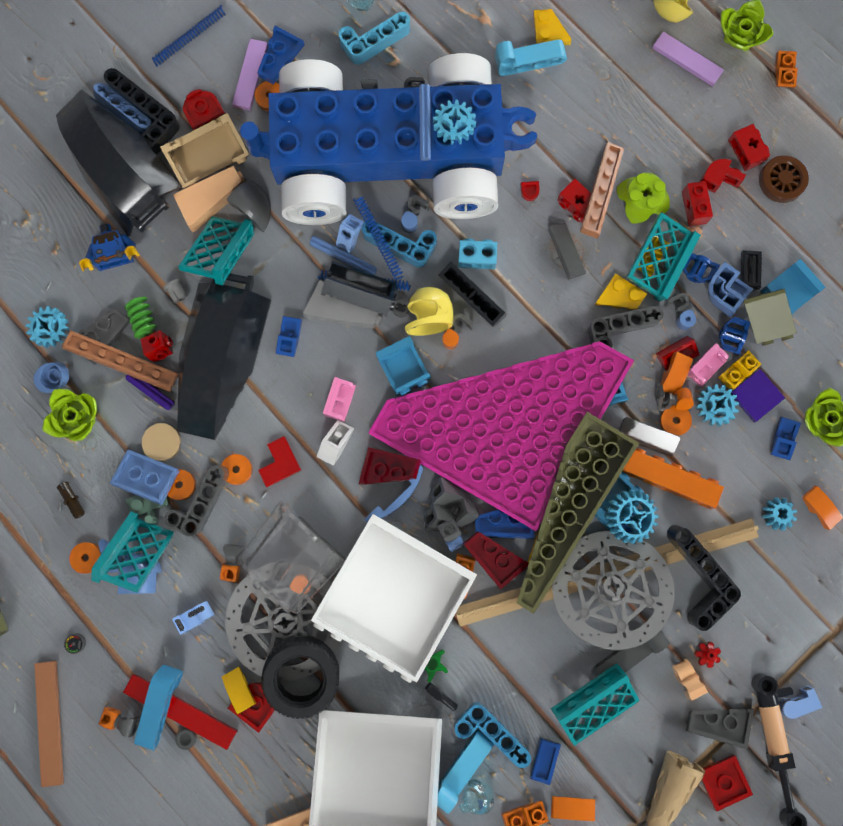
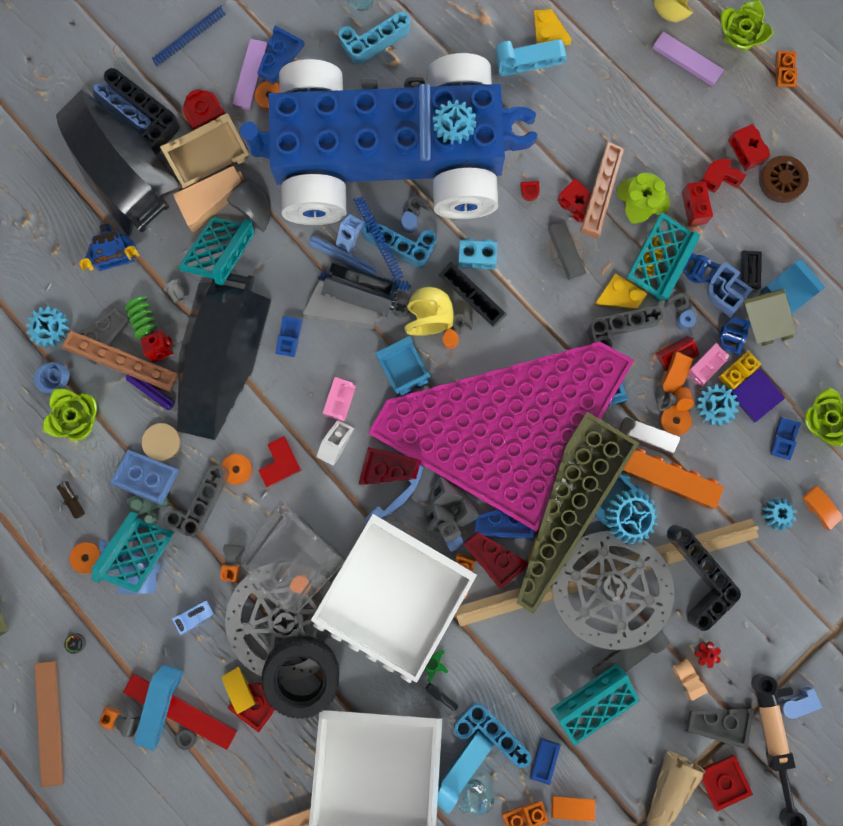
(186, 490): orange piece -> none

